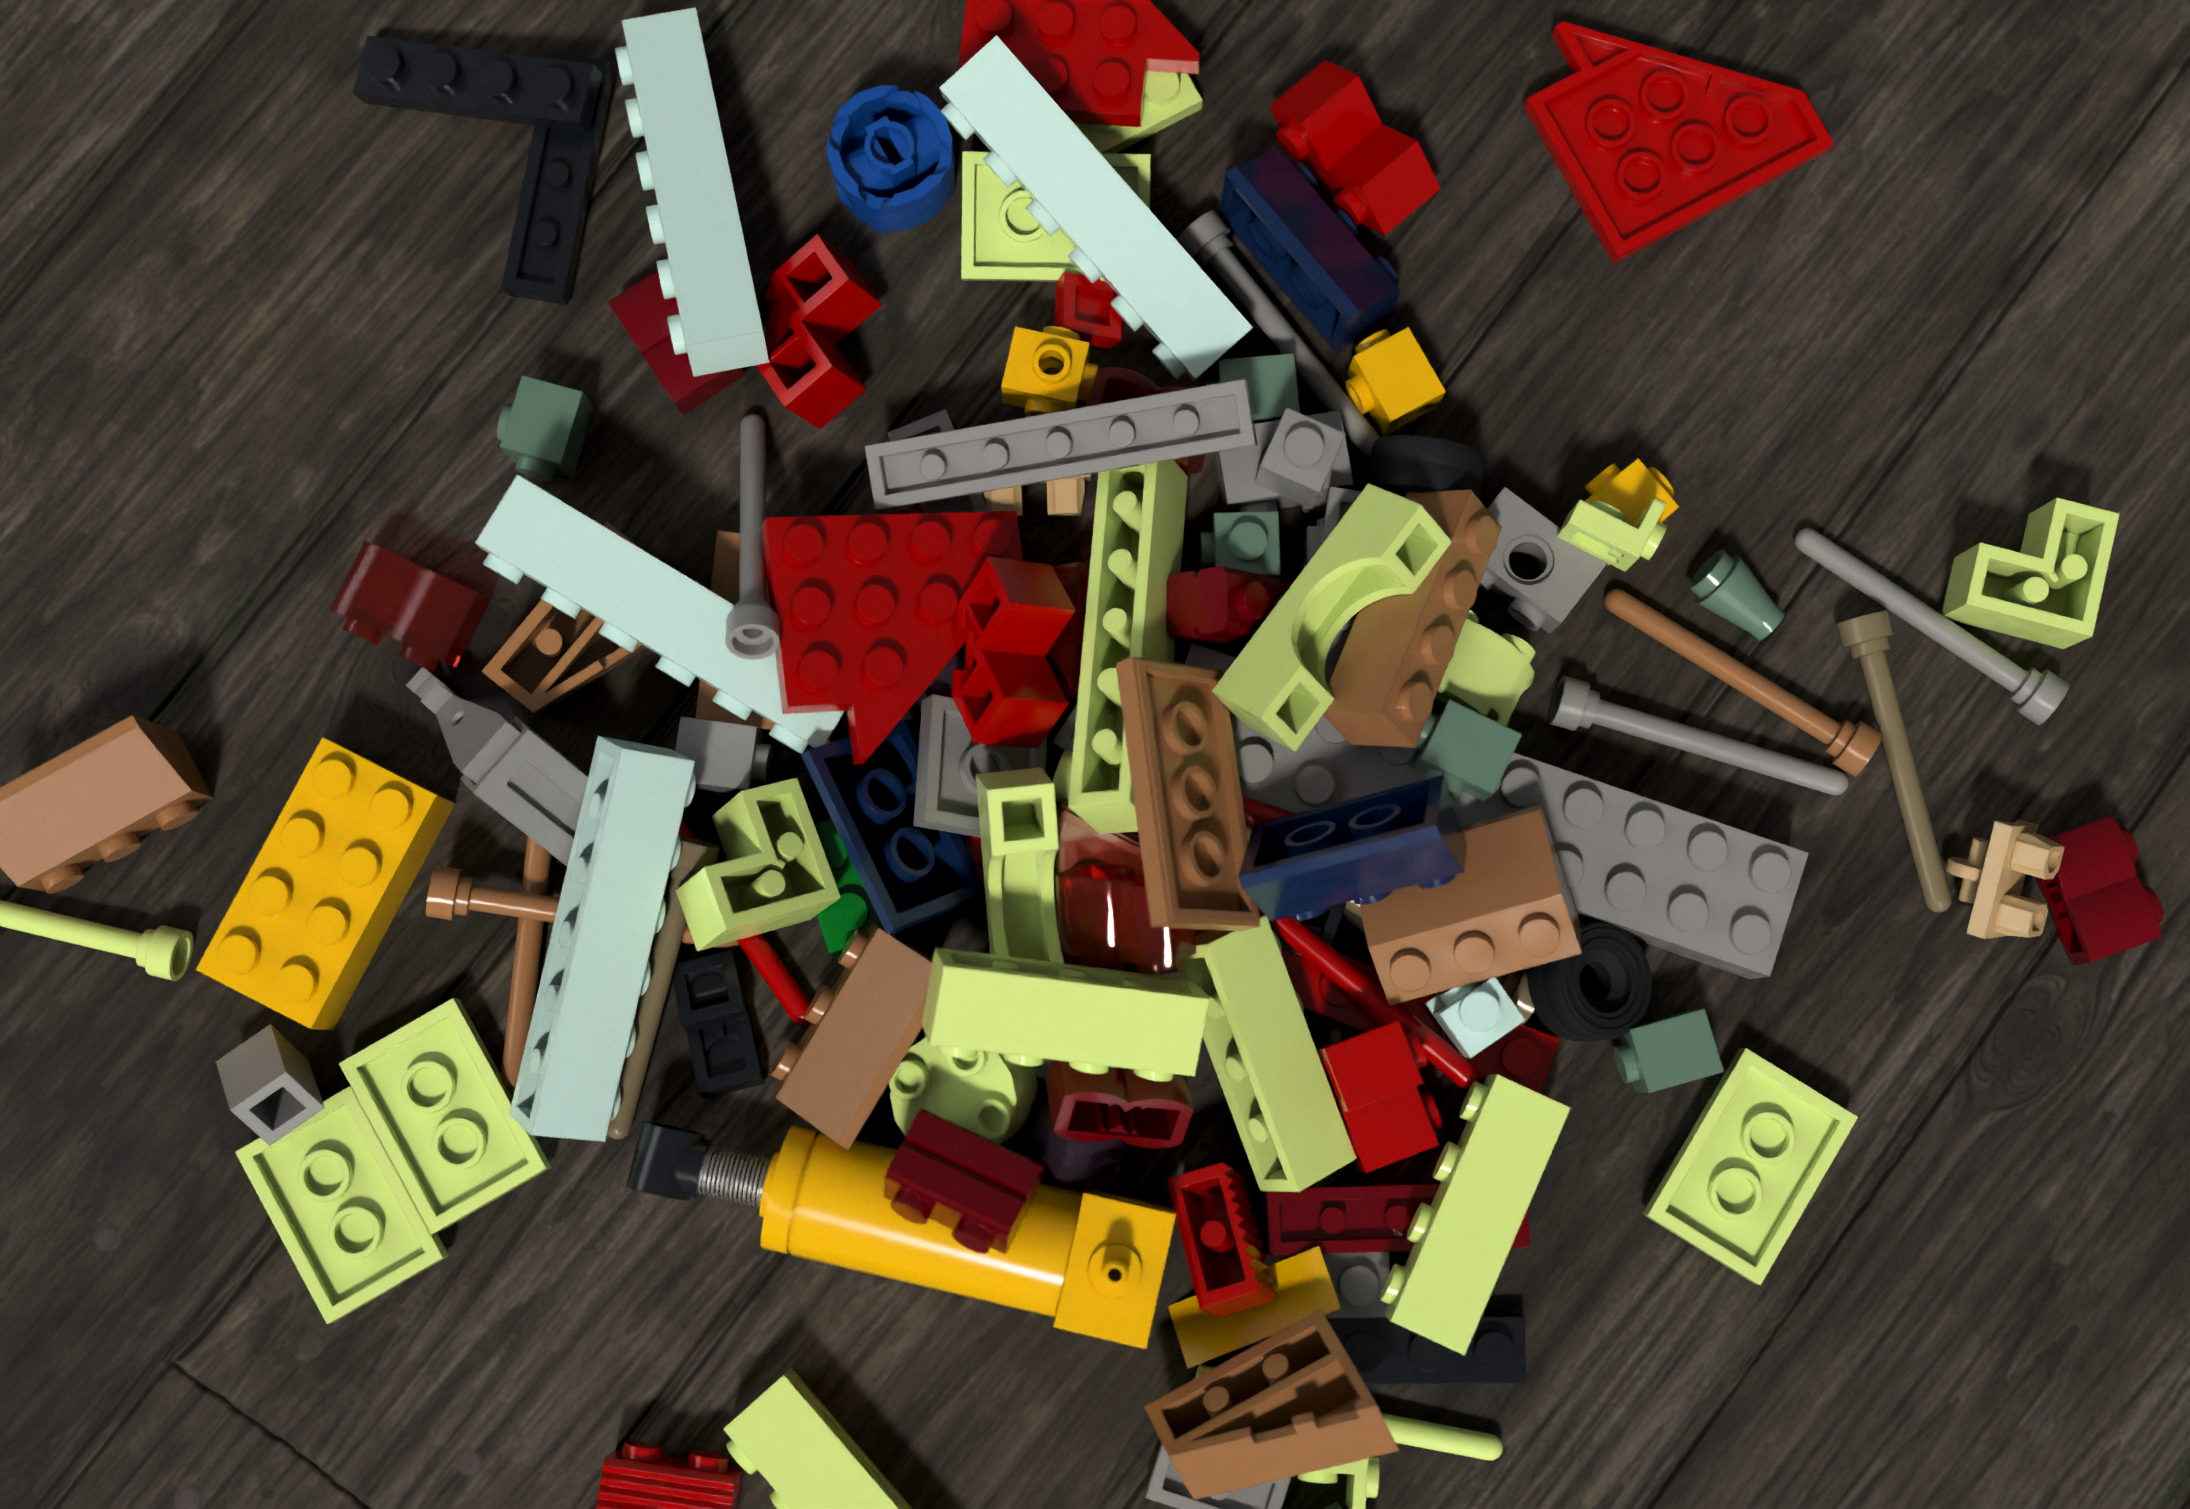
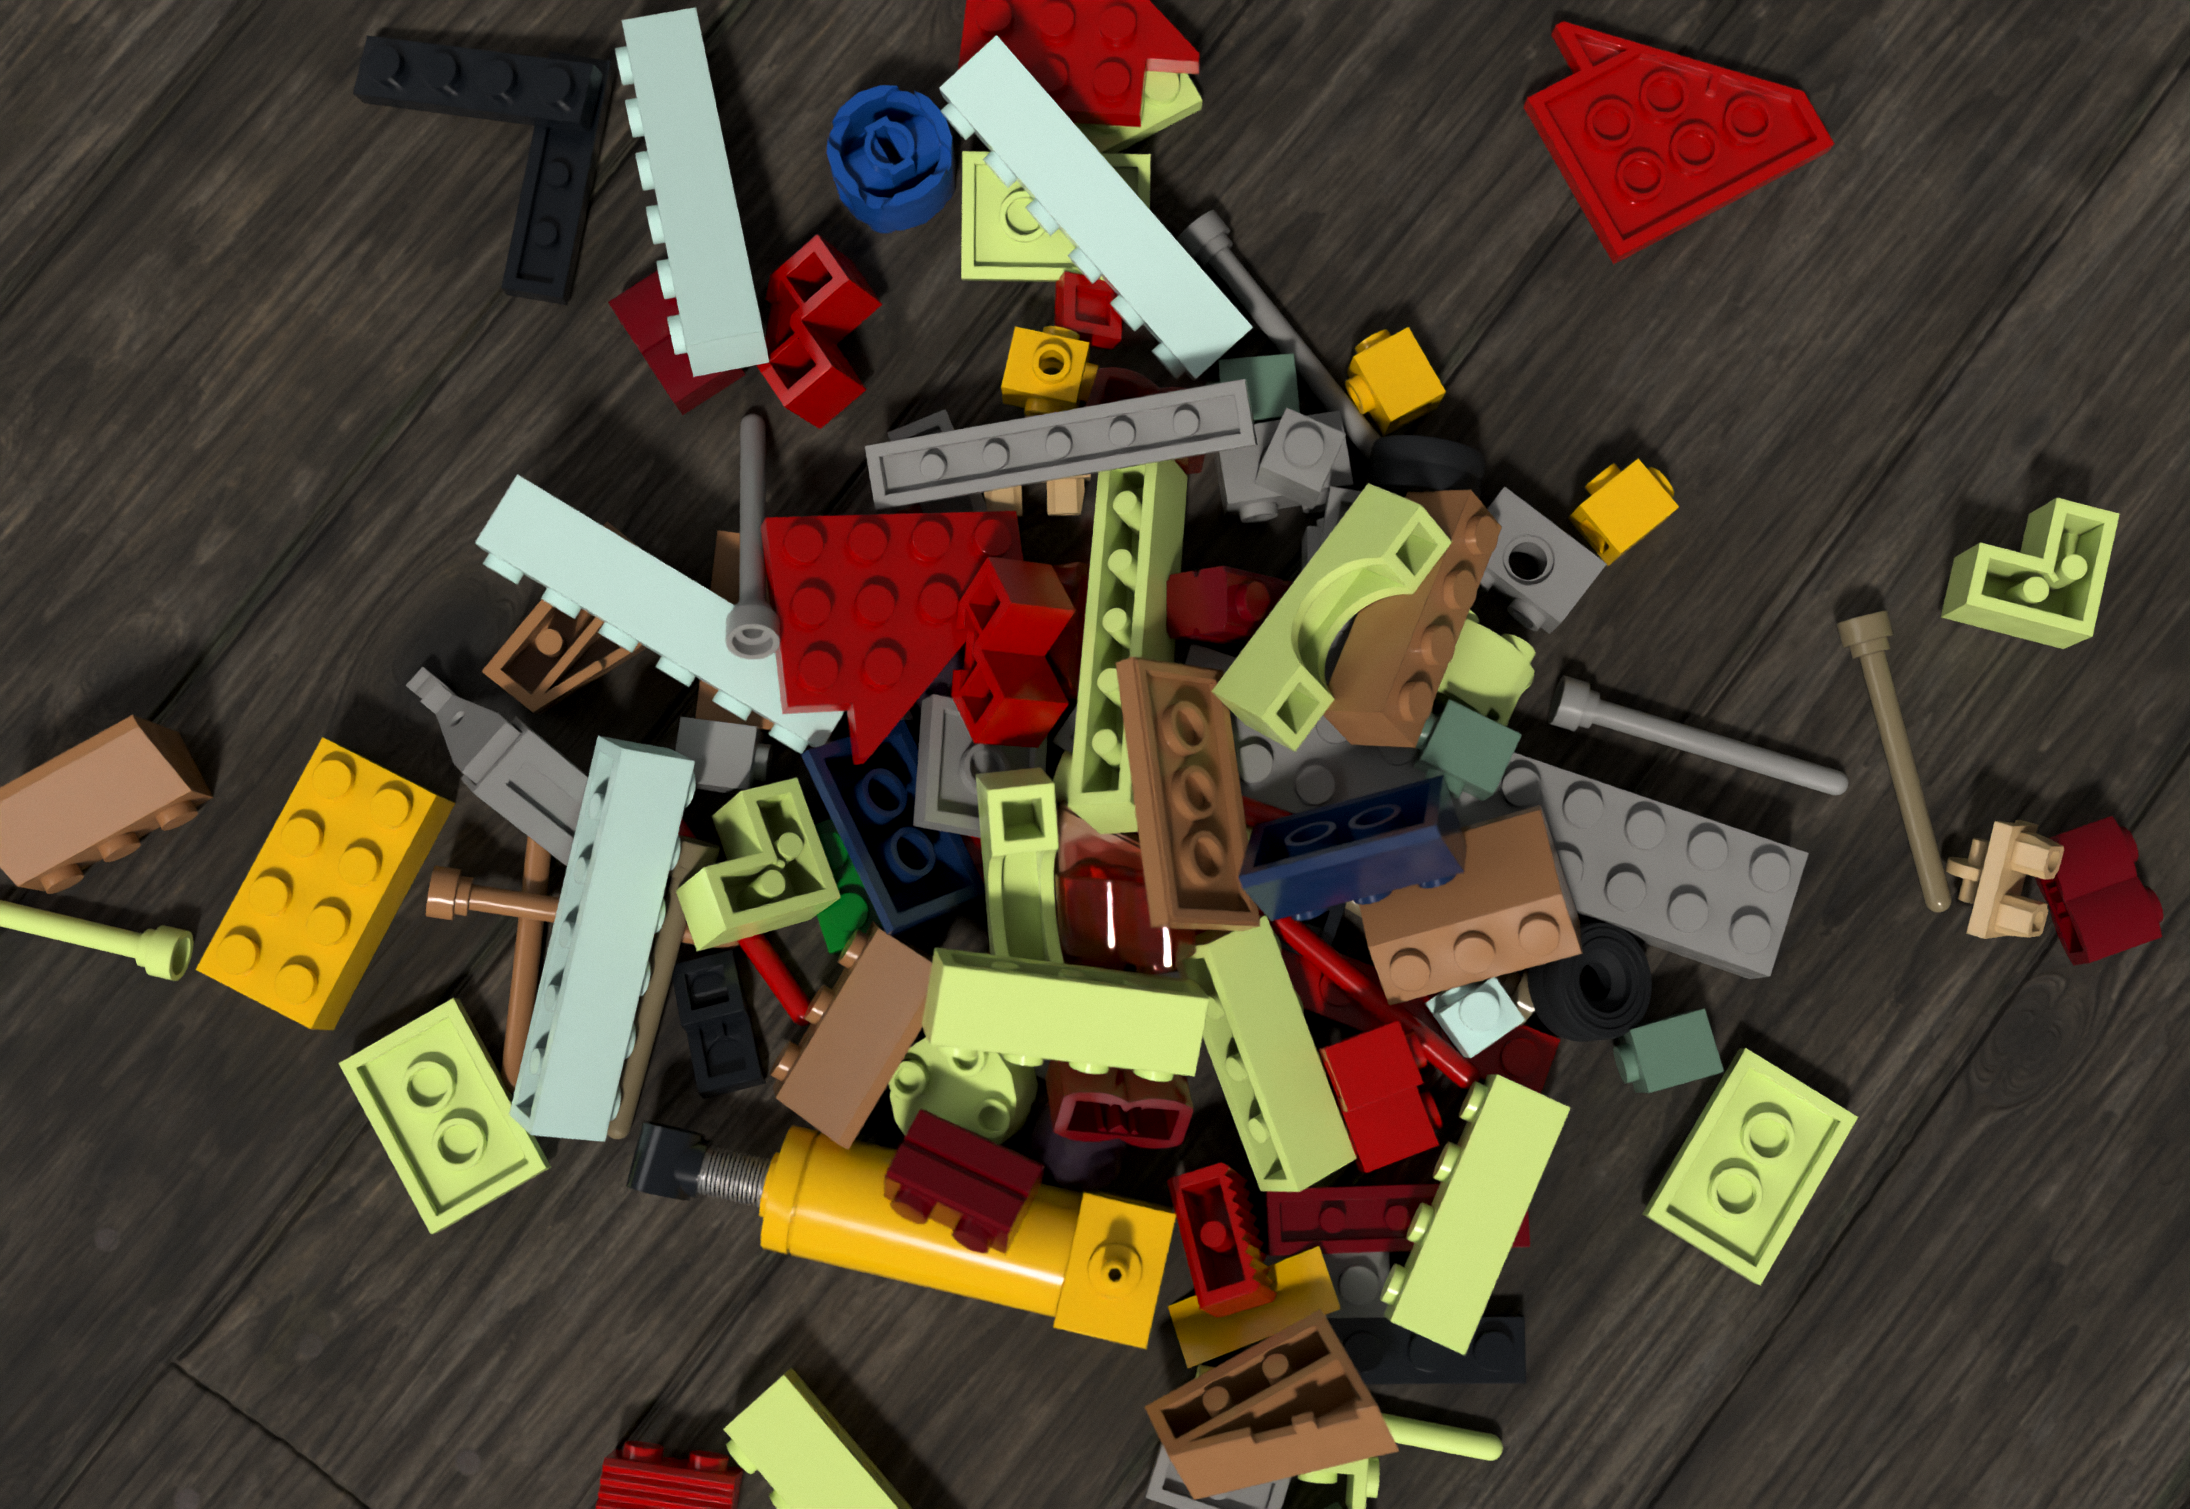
(269, 1085): light grey brick -> none
(341, 1207): yellowish green plate -> none
(410, 606): clear red brick -> none
(545, 428): sand green brick -> none
(1243, 542): sand green brick -> none
(1308, 248): dark blue slope -> none
(1361, 162): red brick -> none
(1604, 534): yellowish green bracket -> none
(1734, 593): sand green cone -> none
(1847, 742): medium nougat piece -> none
(2033, 691): light grey piece -> none

